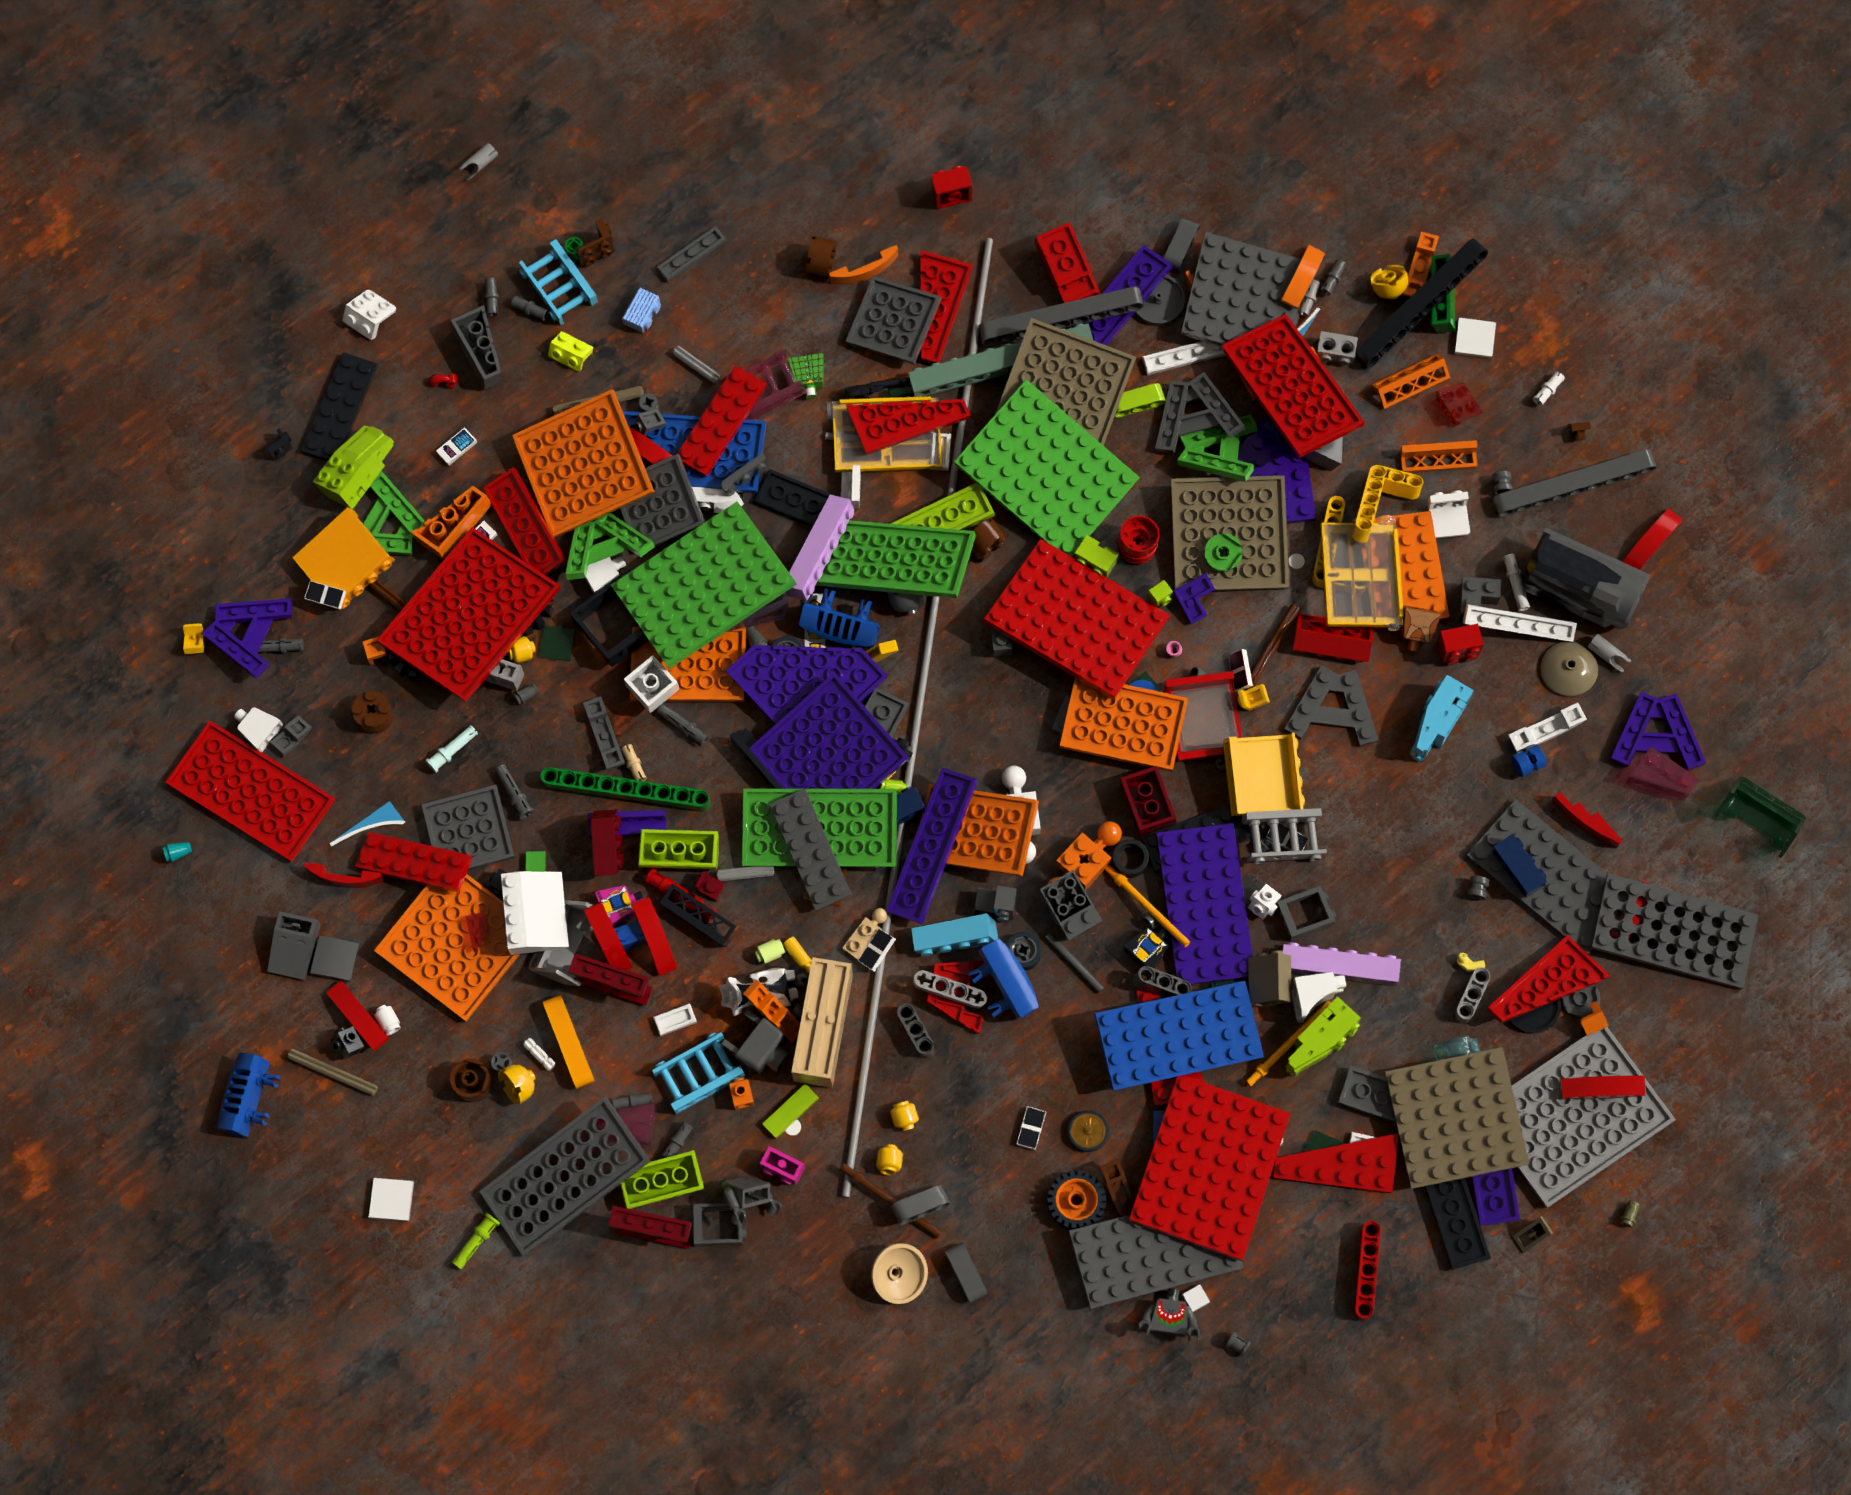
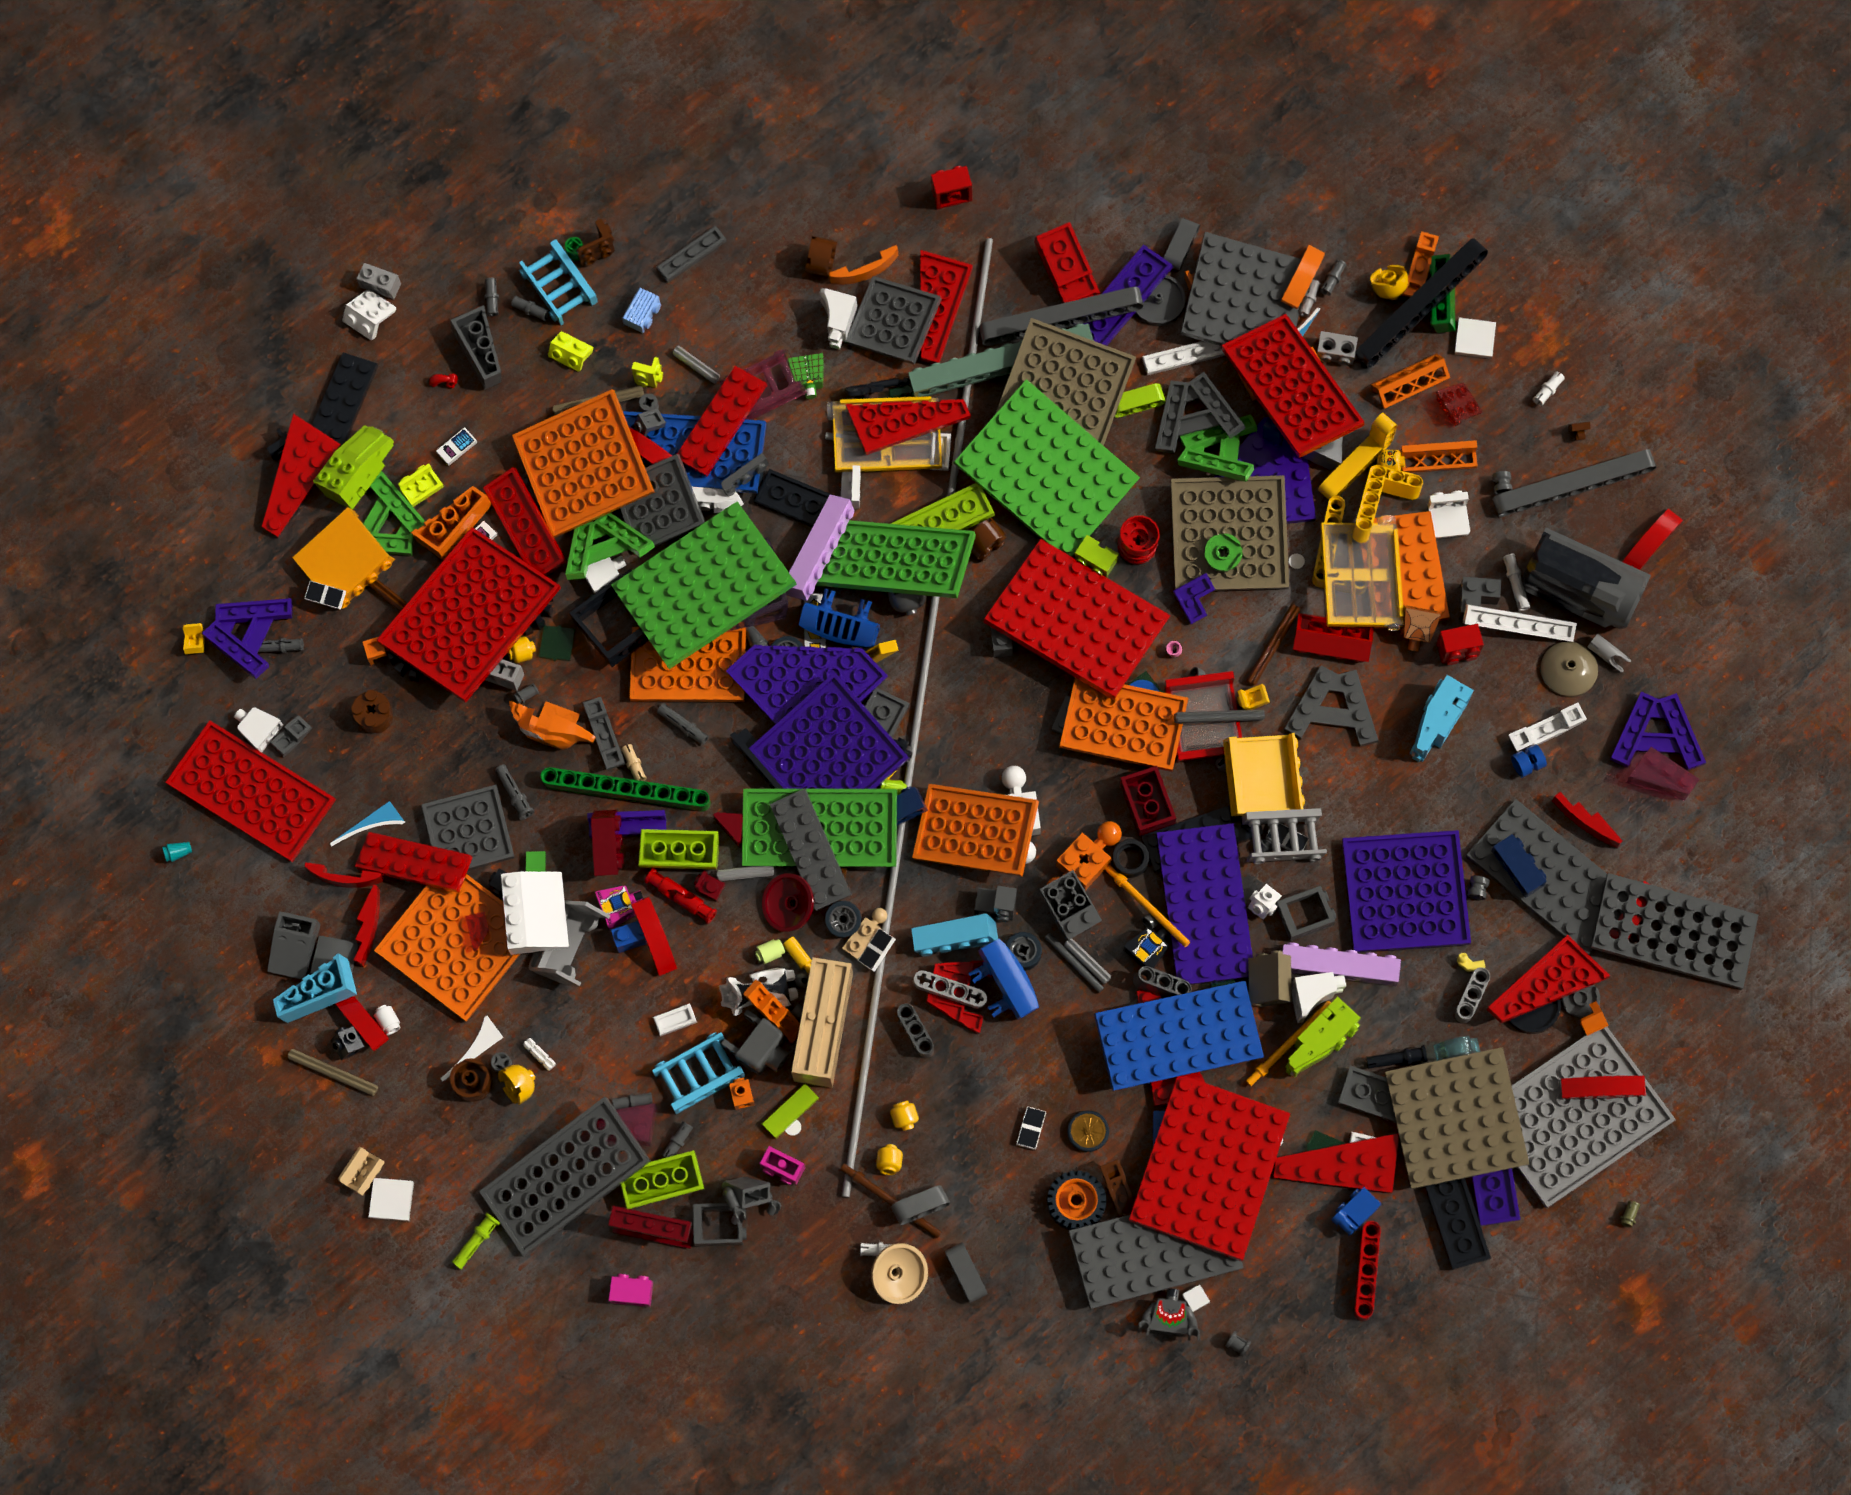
(243, 1095): blue piece -> none
(301, 461): none -> red wing
(323, 988): none -> medium azure wedge
(360, 1171): none -> tan bracket
(369, 919): none -> red slope
(379, 281): none -> light grey brick
(420, 485): none -> neon yellow bracket
(444, 754): light aqua pin -> none
(480, 159): light grey piece -> none
(486, 1038): none -> white sticker
(554, 726): none -> orange animal
(568, 1041): light orange beam -> none
(607, 936): red slope -> none
(611, 979): dark red fence -> none
(631, 1291): none -> dark pink brick
(647, 375): none -> neon yellow bracket
(651, 684): white brick -> none
(697, 922): black fence -> none
(732, 825): none -> dark red slope
(779, 902): none -> dark red dish
(833, 915): none -> wheel
(841, 315): none -> white hips
(872, 1249): none -> white pin
(932, 846): dark purple plate -> none
(1087, 961): none -> light grey axle
(1160, 594): lime plate -> none
(1219, 716): none -> dark grey axle
(1240, 666): black tile -> none
(1356, 1212): none -> blue hinge
(1379, 439): none -> yellow beam
(1391, 459): none -> yellow head
(1406, 891): none -> dark purple plate
(1406, 1056): none -> black pin
(1533, 1234): dark tan slope -> none
(1764, 812): clear green windscreen -> none

